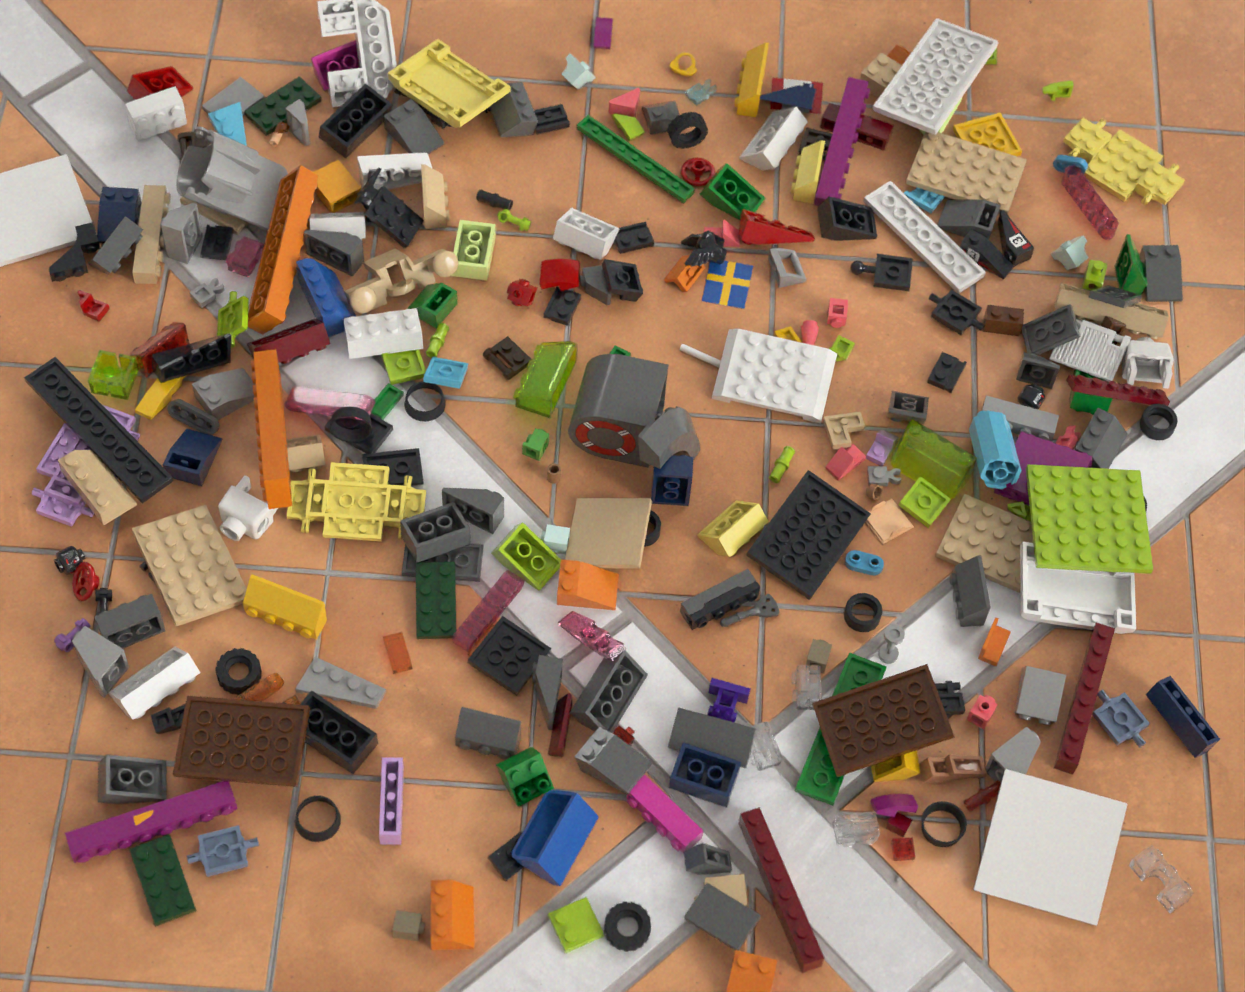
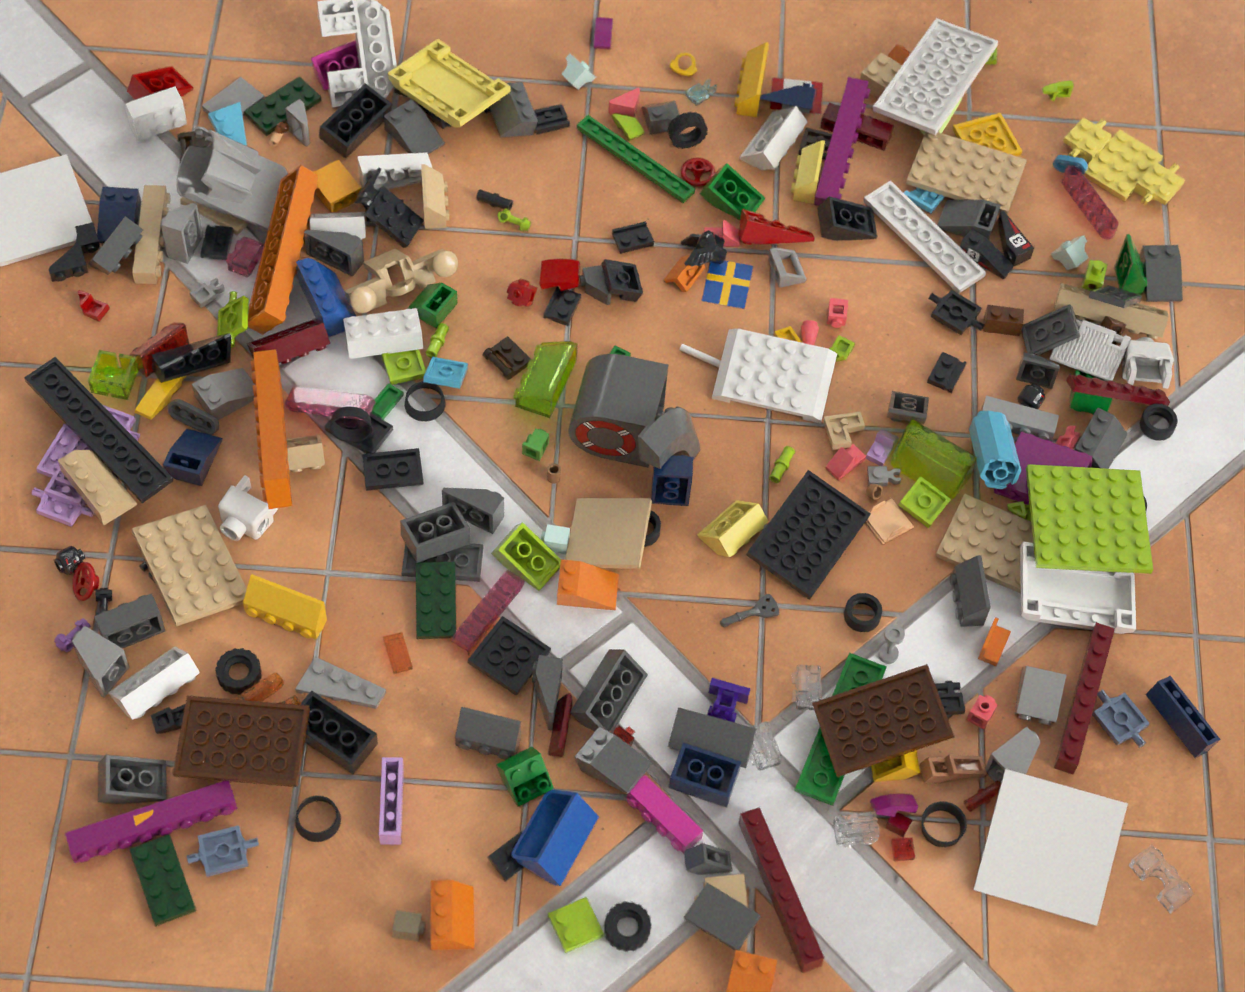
(354, 501): light yellow piece -> none
(474, 249): yellowish green brick -> none
(585, 233): white slope -> none
(591, 636): clear pink slope -> none
(720, 599): piece -> none
(819, 654): dark tan brick -> none
(864, 563): dark azure plate -> none
(889, 272): black plate -> none

